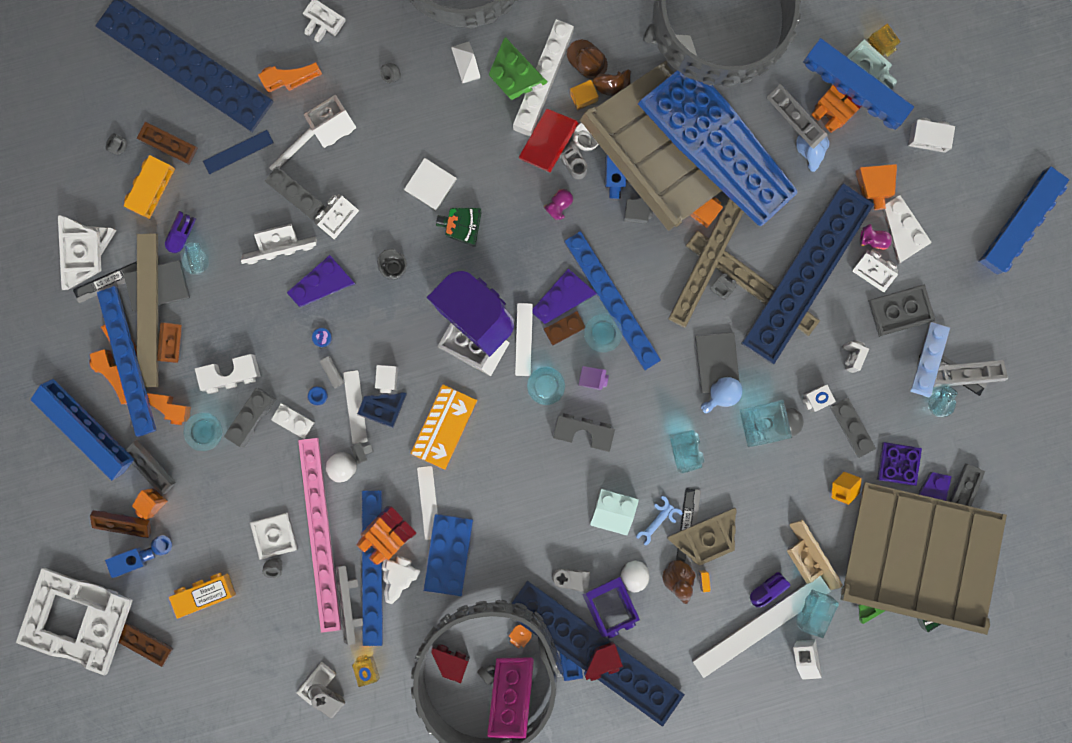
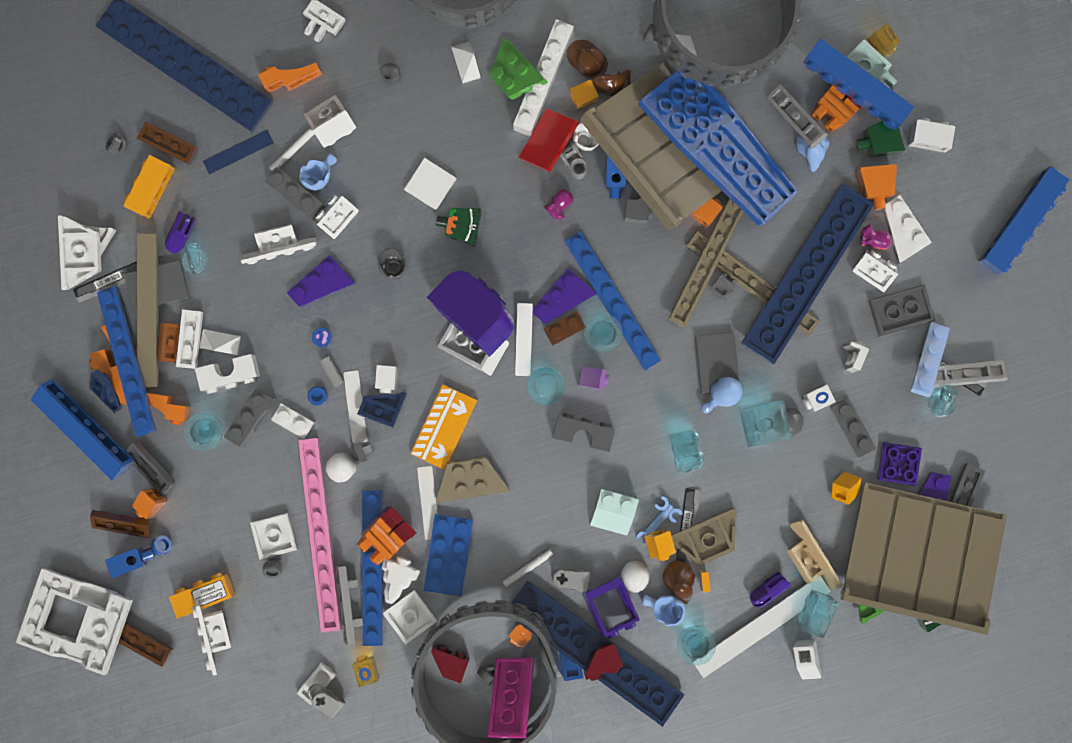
(102, 387): none -> dark blue wing
(189, 339): none -> white plate
(214, 633): none -> white bracket
(220, 342): none -> white slope
(316, 173): none -> light blue hair
(409, 617): none -> white plate
(470, 479): none -> dark tan wing
(528, 567): none -> white bar
(660, 544): none -> light orange brick
(666, 608): none -> light blue hair
(696, 645): none -> clear light blue piece
(881, 141): none -> dark green torso

